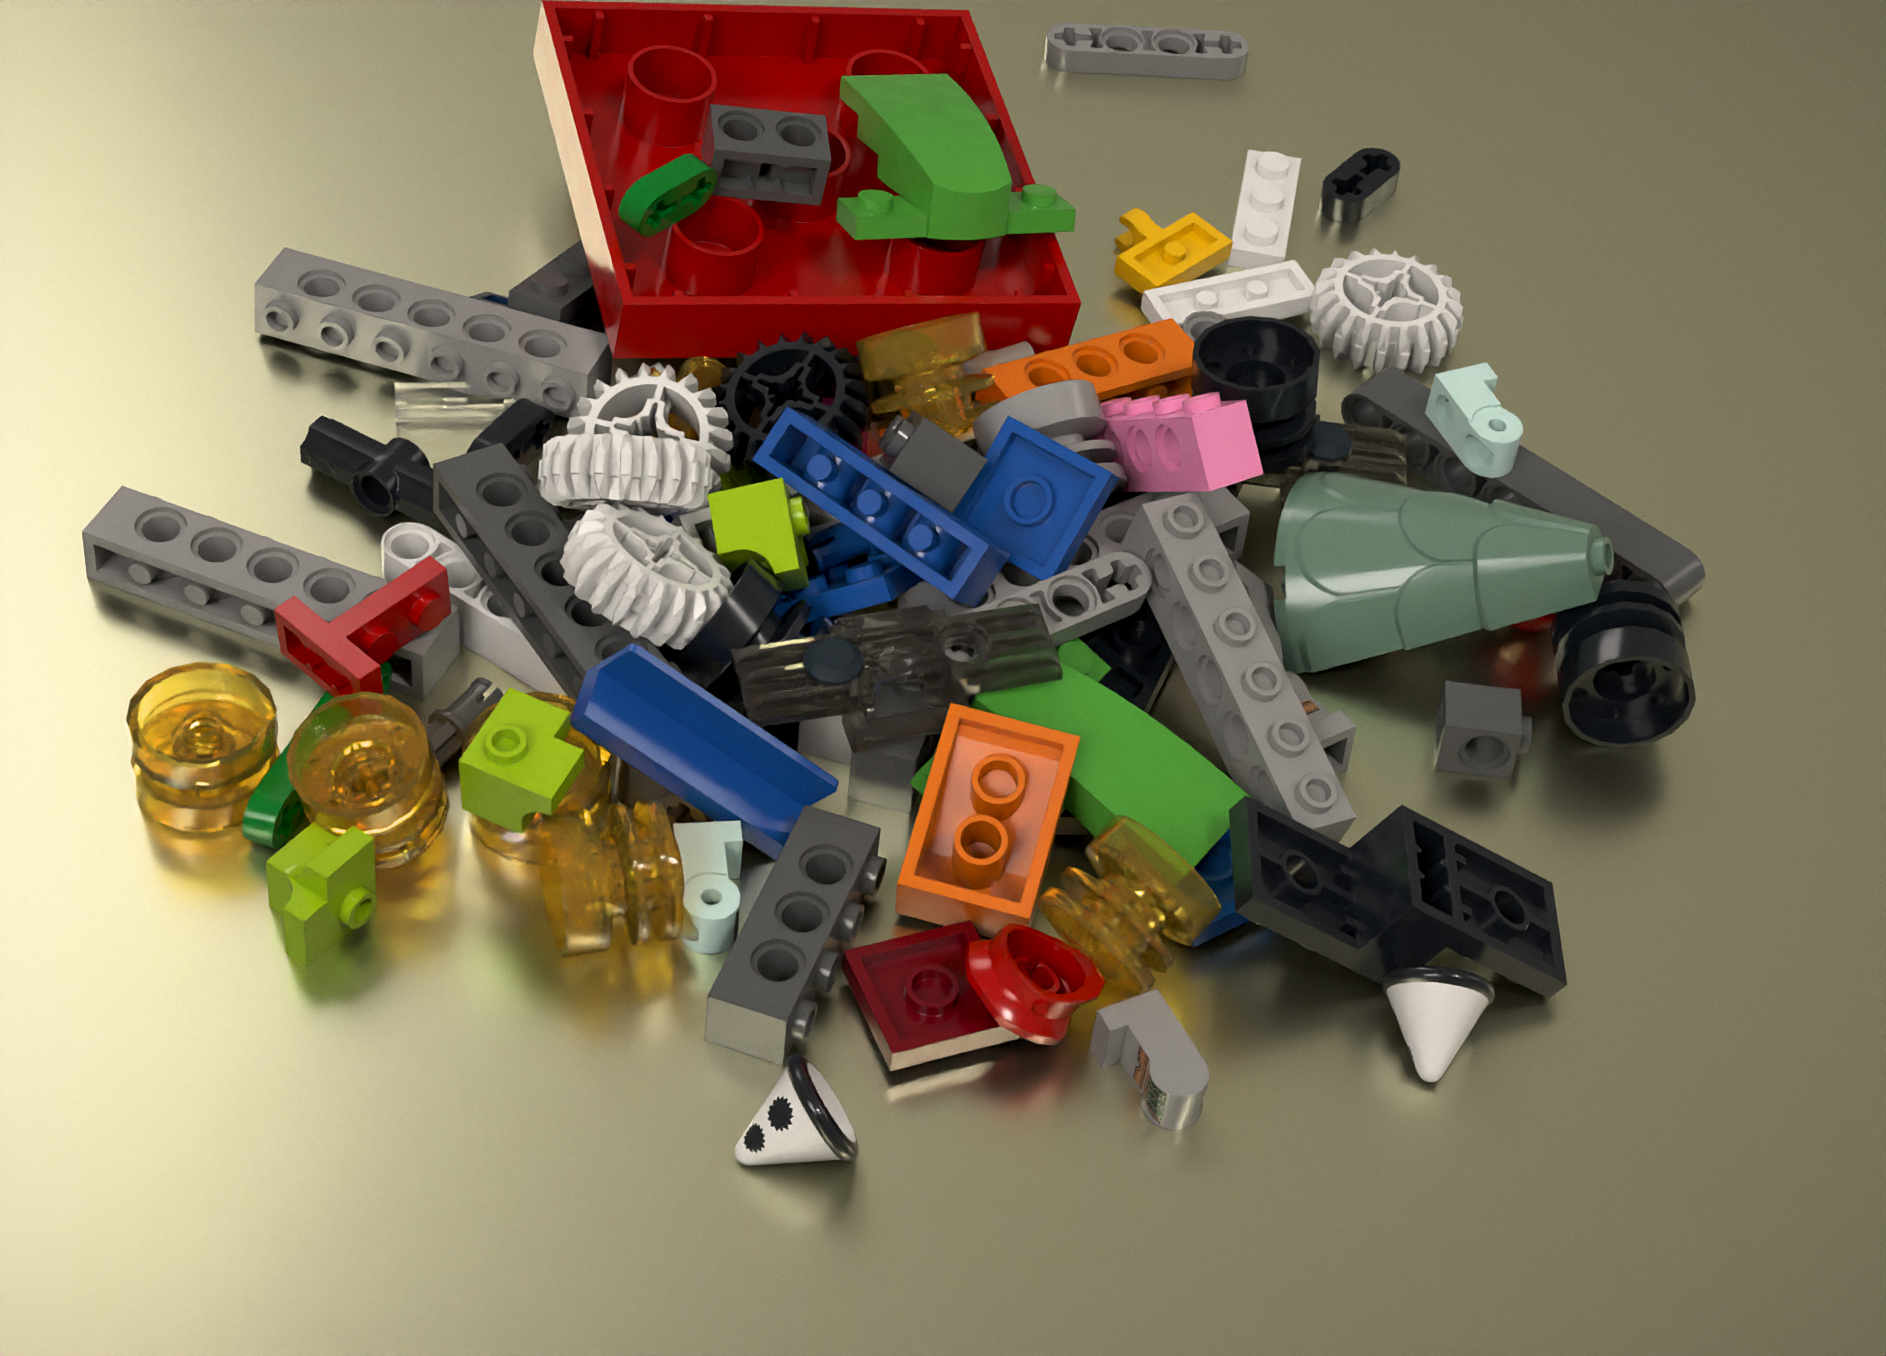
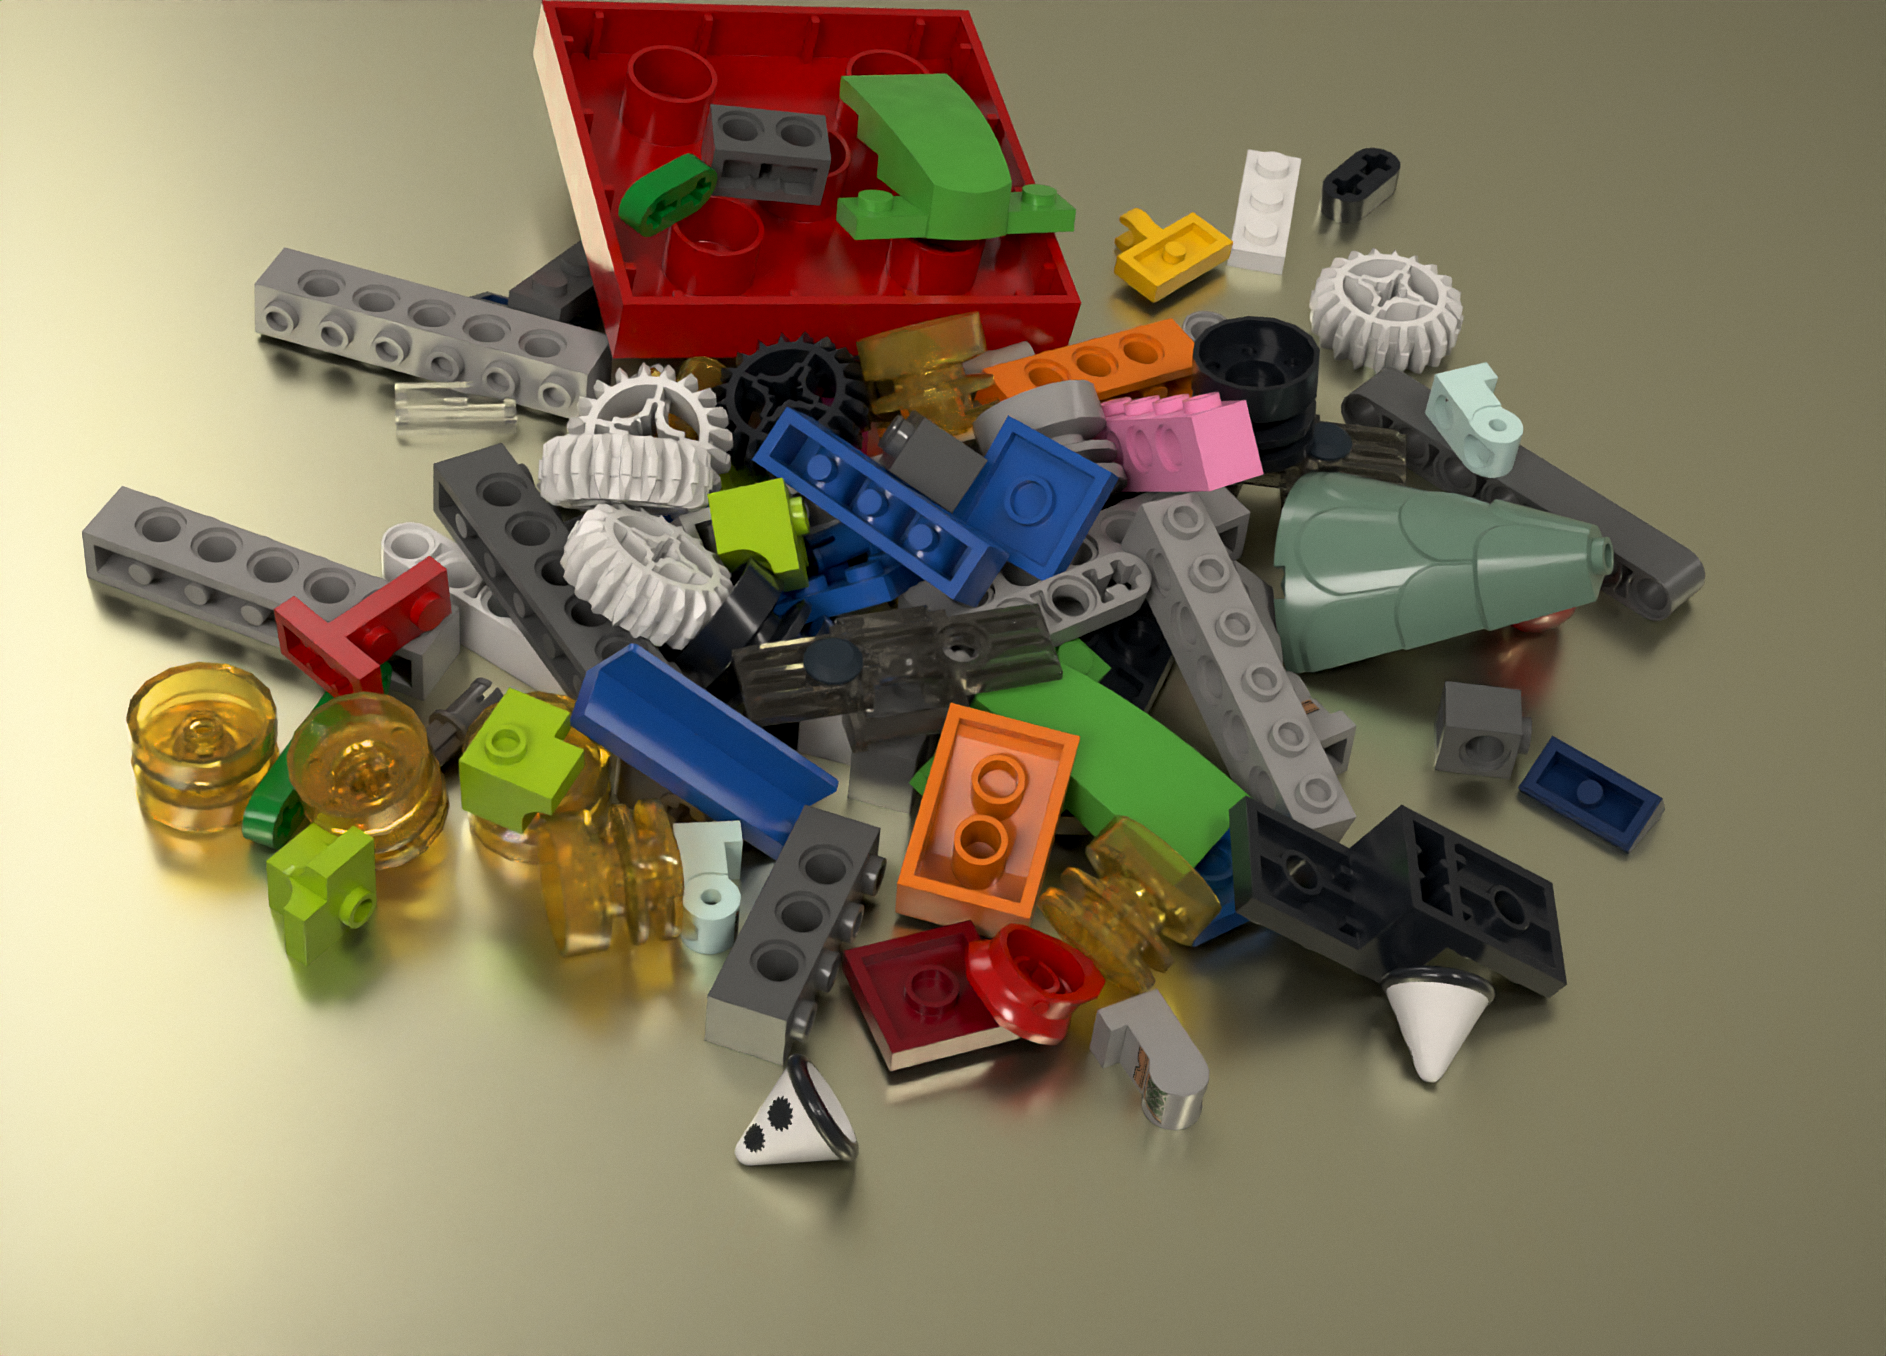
(379, 474): black piece -> none
(520, 429): black beam -> none
(1092, 46): light grey beam -> none
(1263, 291): white plate -> none
(1592, 795): none -> dark blue slope
(1623, 666): black wheel -> none

